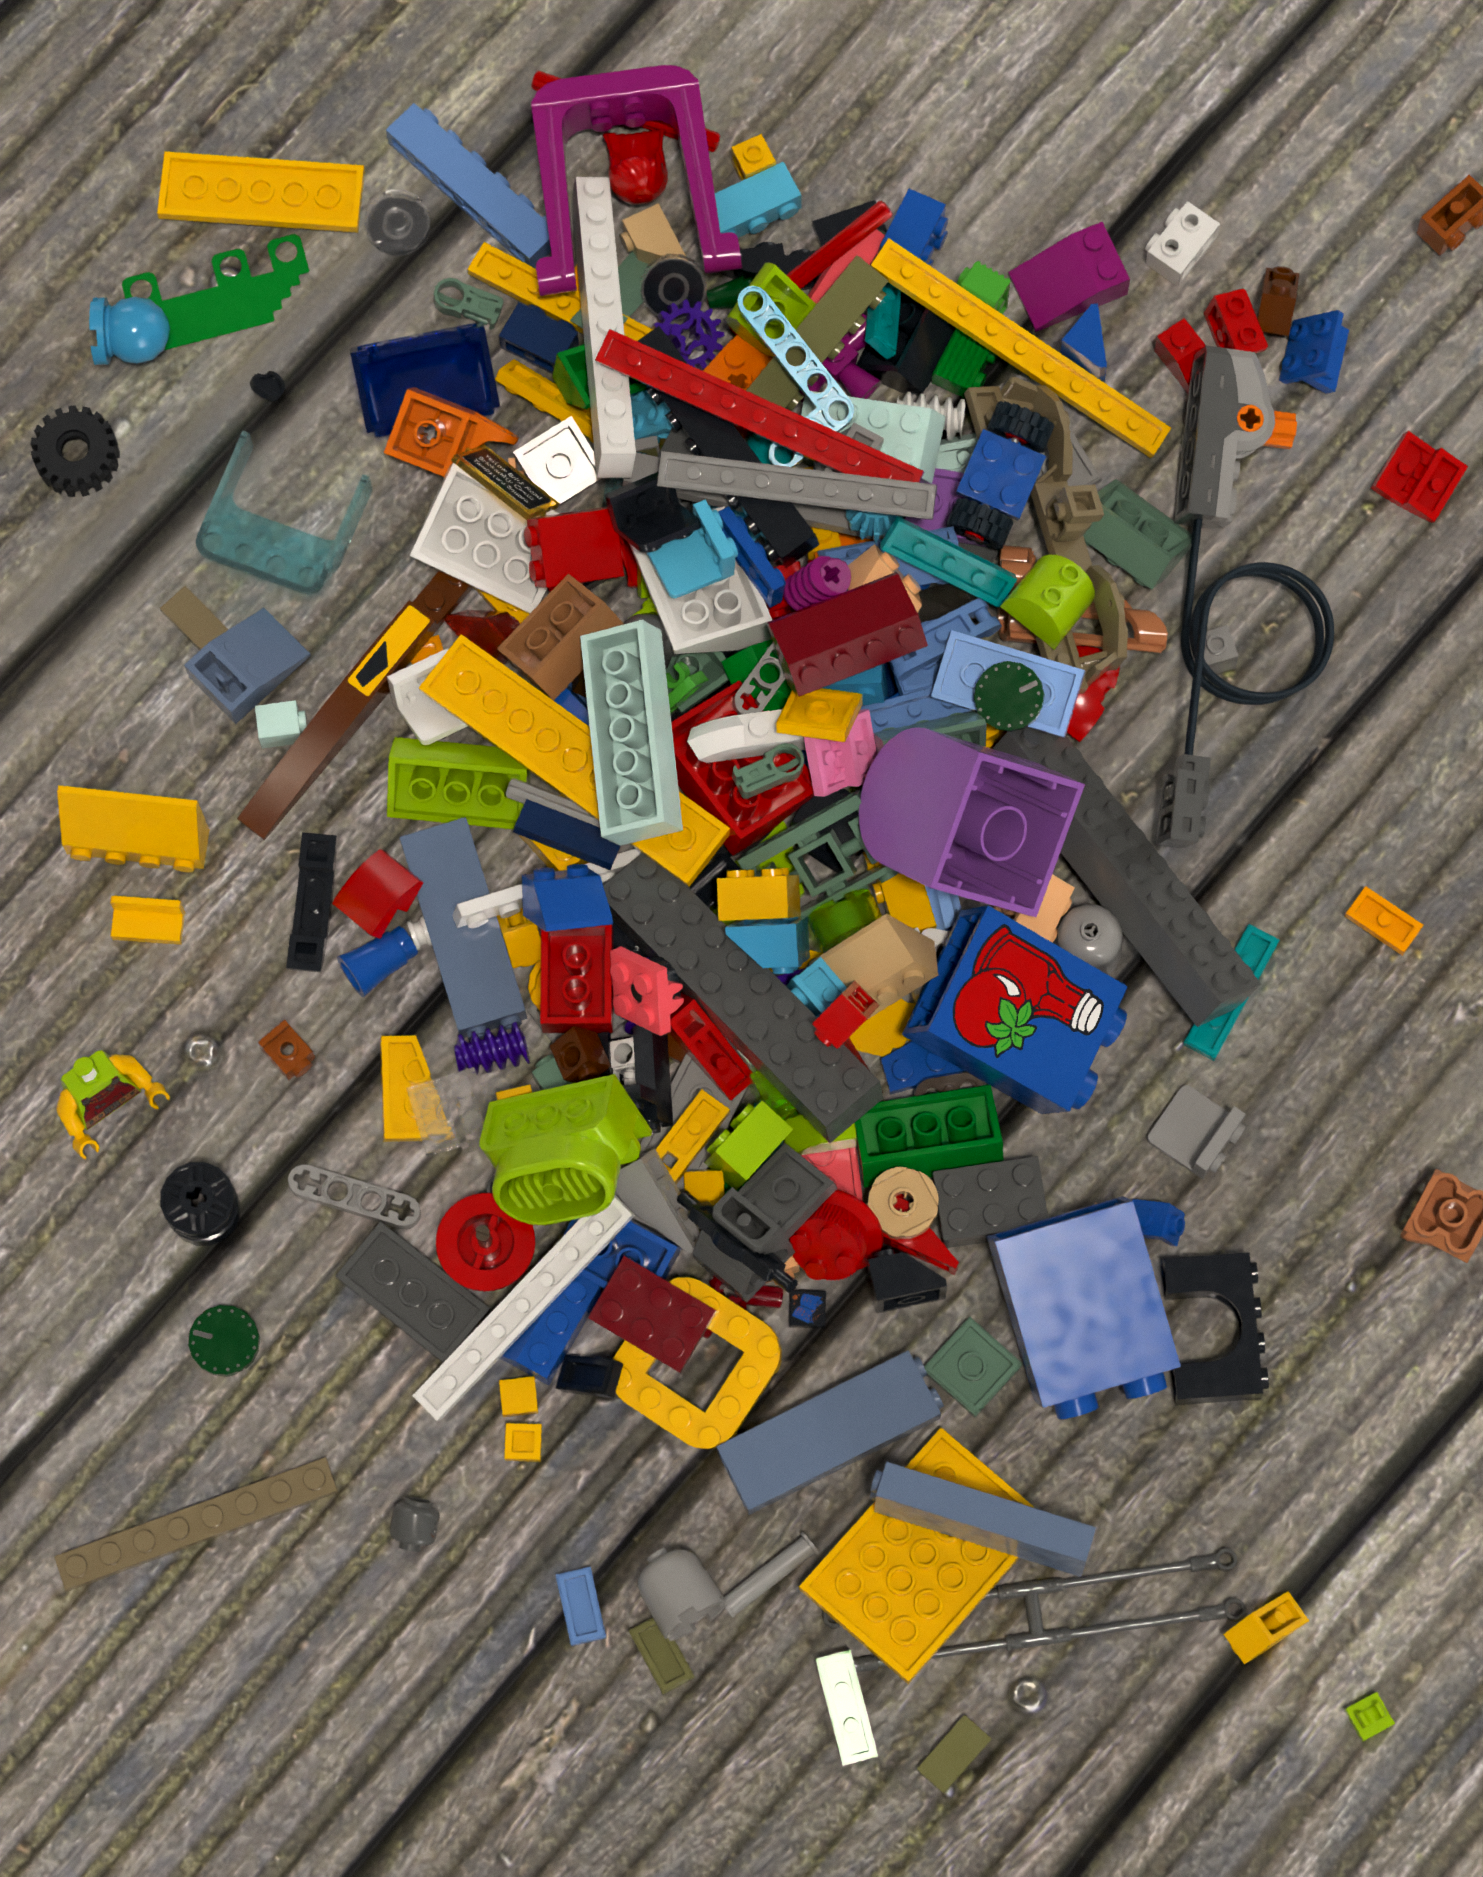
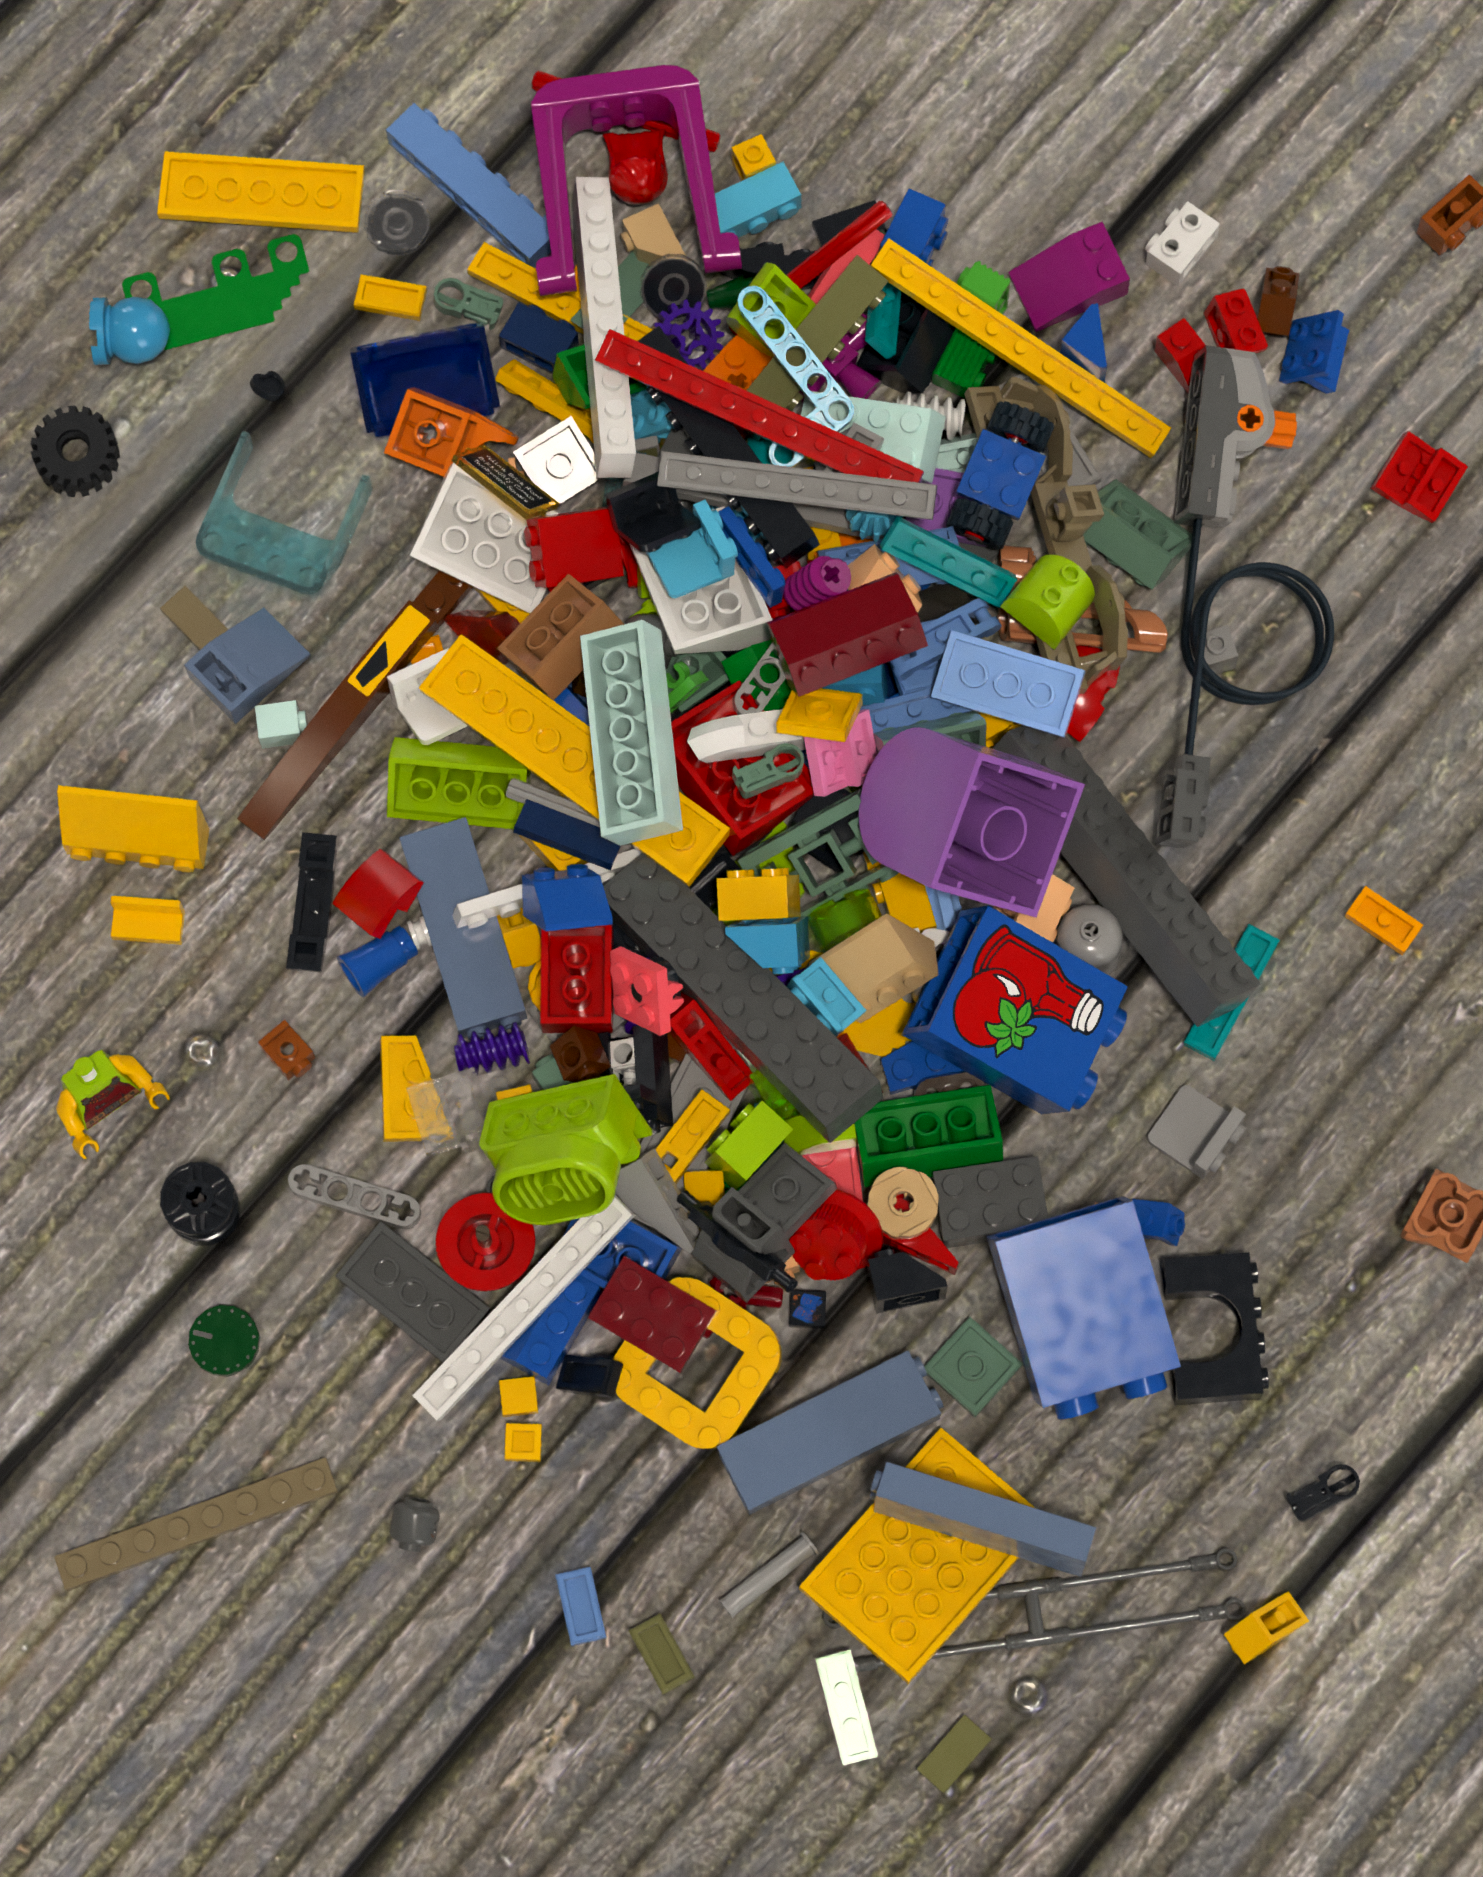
(390, 297): none -> yellow tile
(678, 1592): light grey cylinder -> none
(844, 1016): red slope -> none
(1009, 696): dark green tile -> none
(1319, 1497): none -> black piece
(1369, 1716): lime tile -> none

